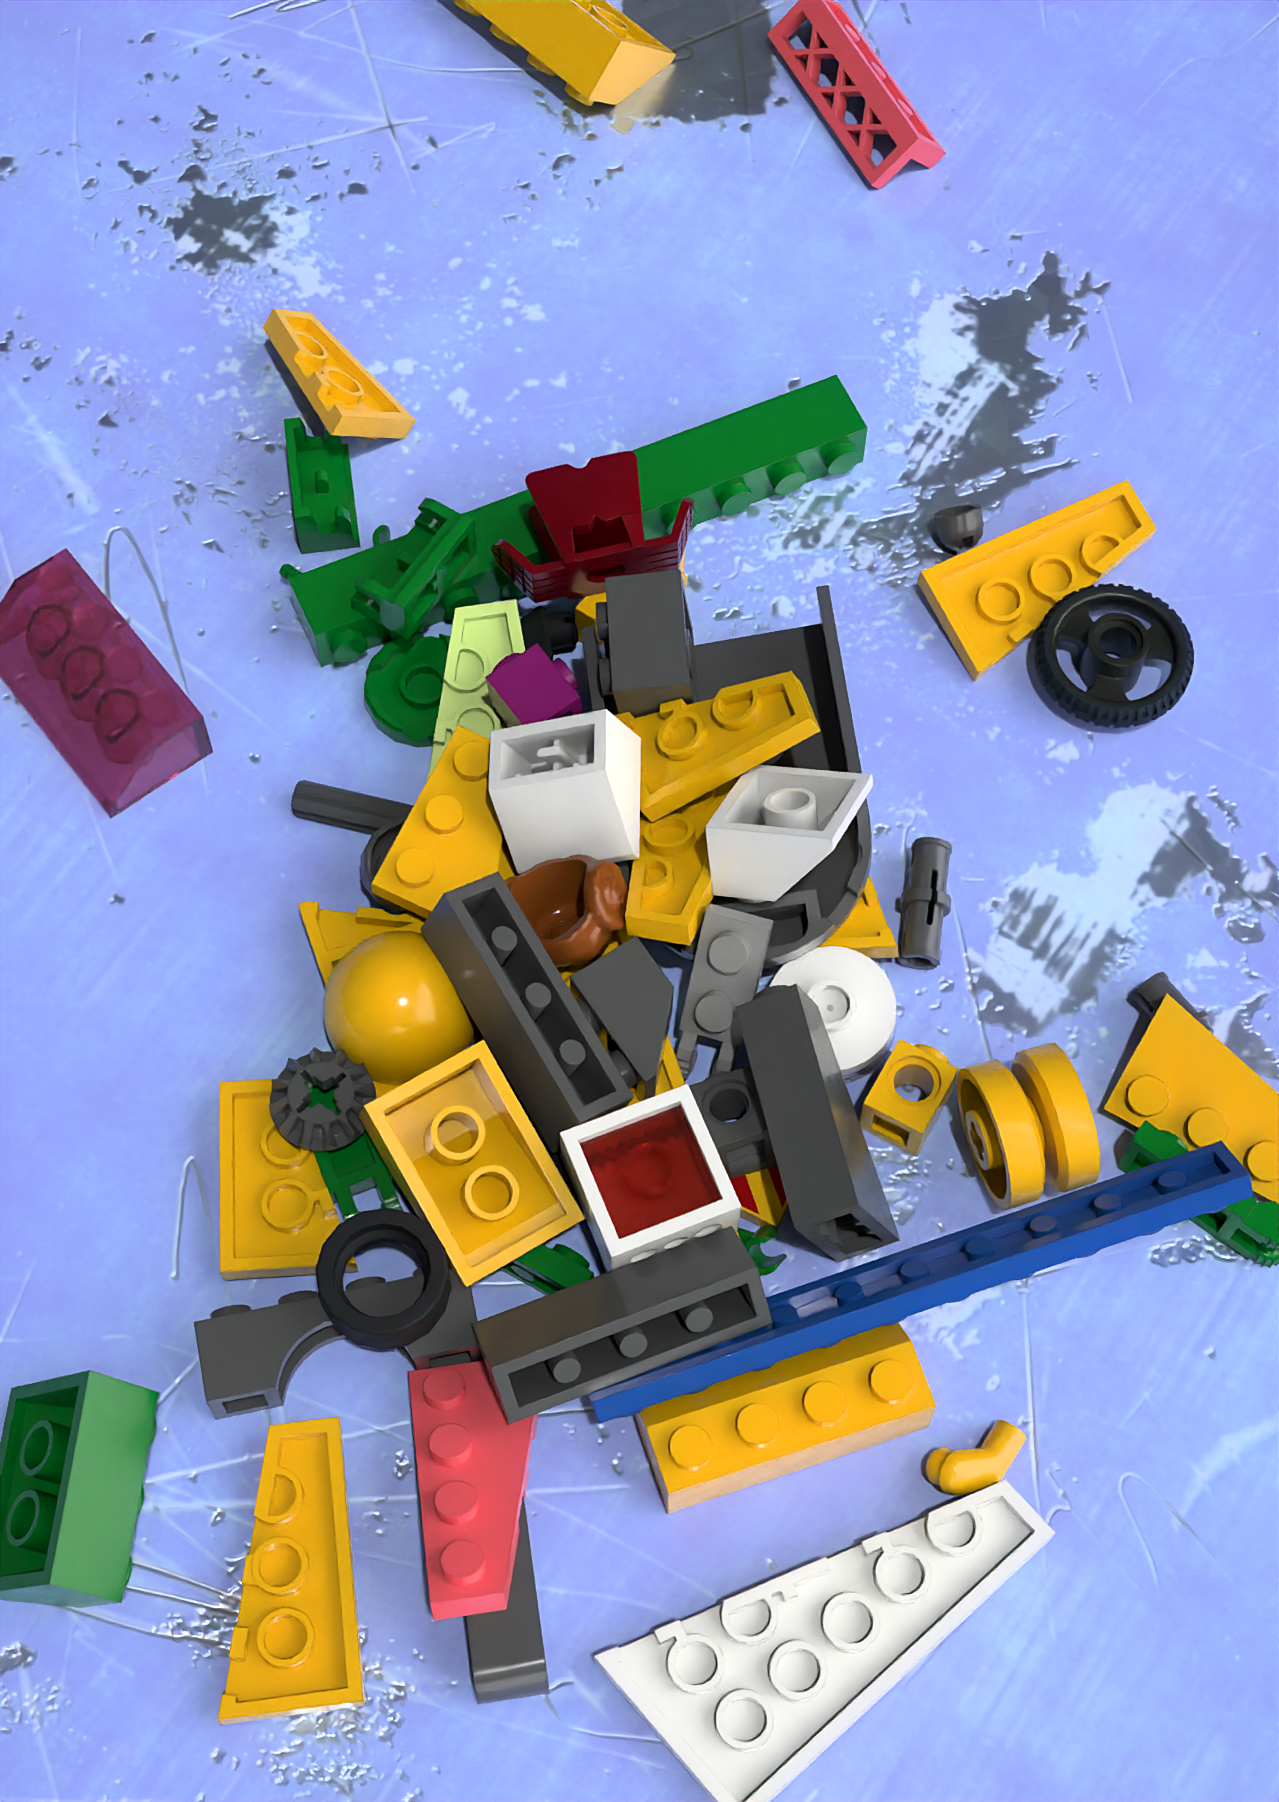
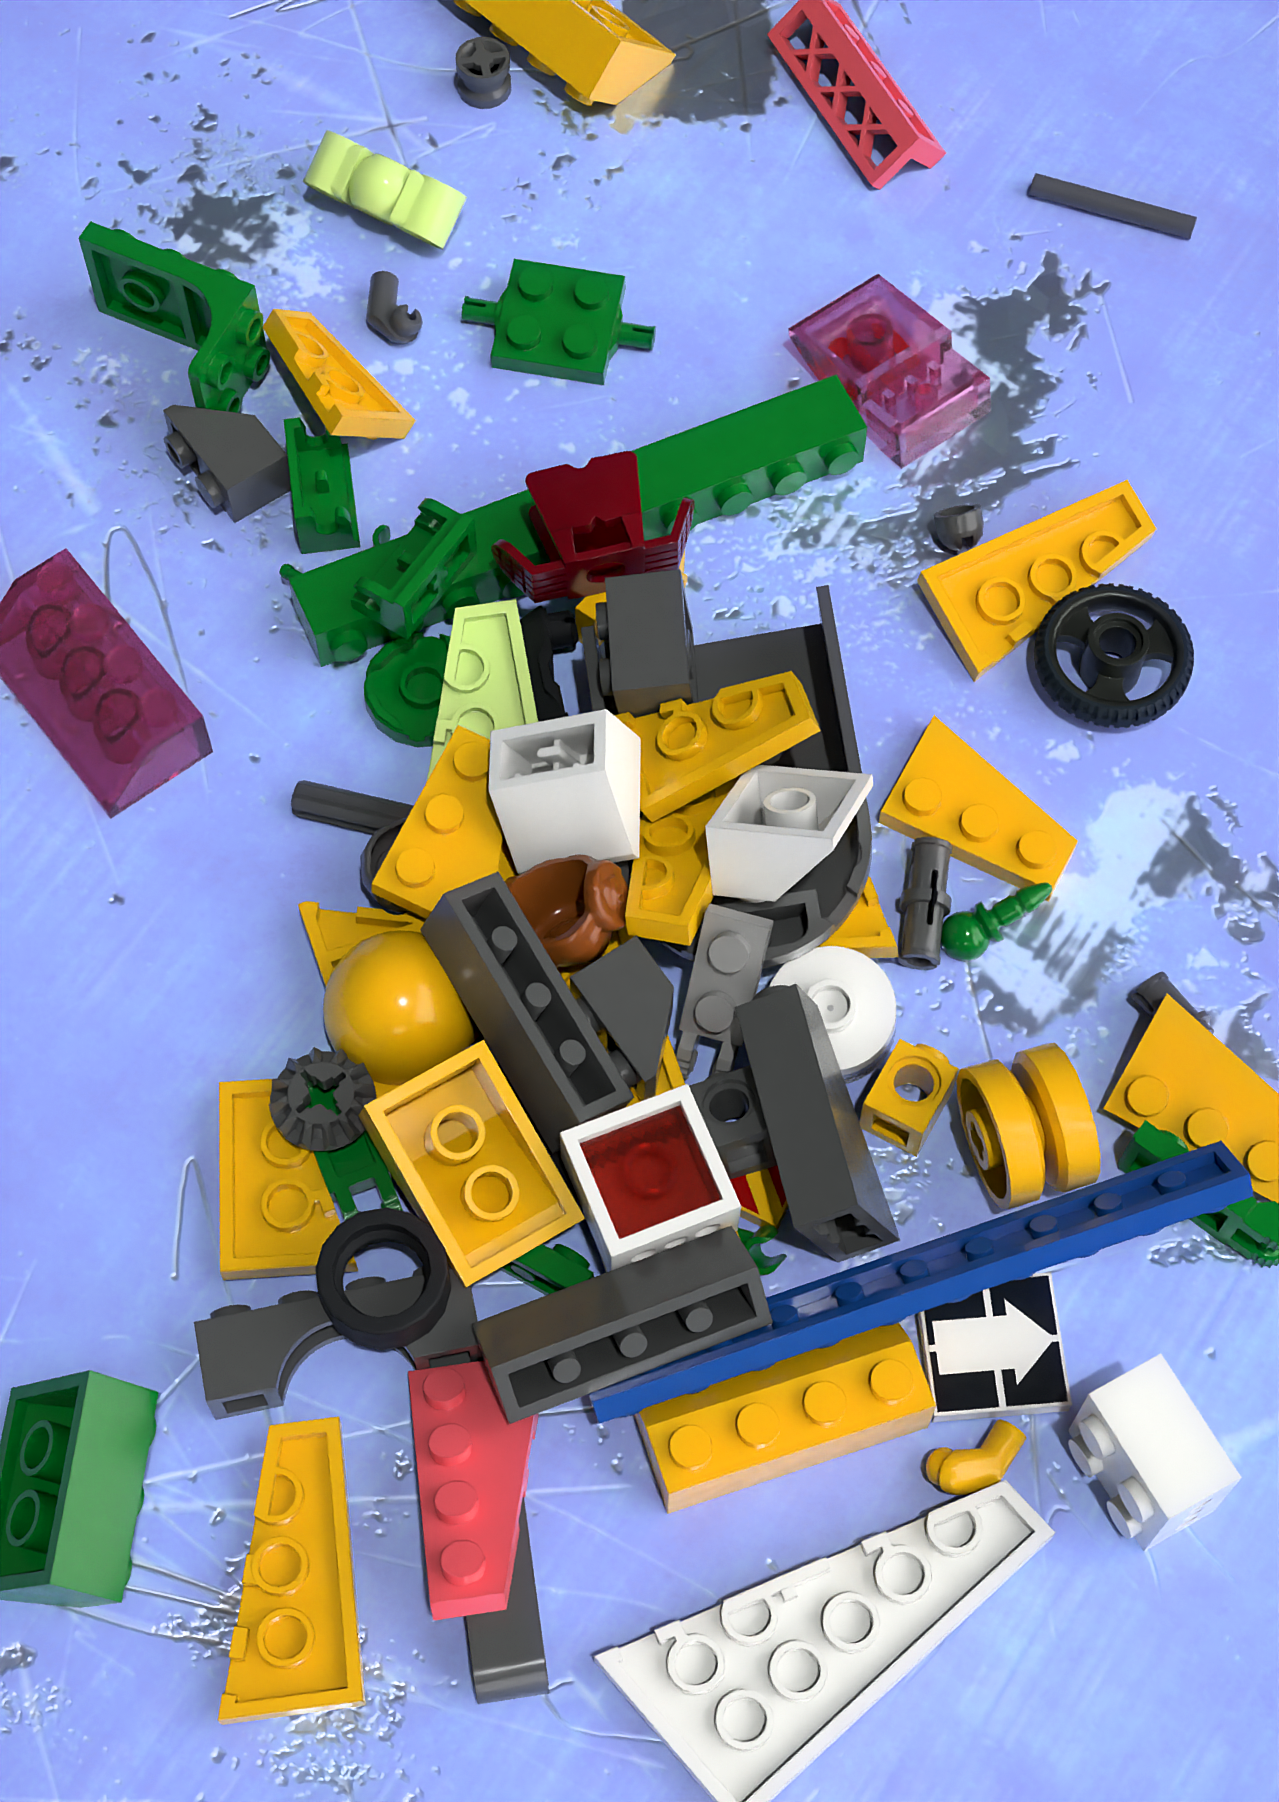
(184, 304): none -> green bracket
(231, 455): none -> dark grey slope
(384, 189): none -> yellowish green piece
(386, 315): none -> dark grey arm
(483, 72): none -> dark grey wheel
(533, 688): magenta brick -> none
(558, 322): none -> green plate
(894, 368): none -> clear pink slope
(969, 933): none -> green bar
(988, 821): none -> yellow wing
(996, 1353): none -> tile
(1113, 205): none -> dark grey bar
(1151, 1453): none -> white piece

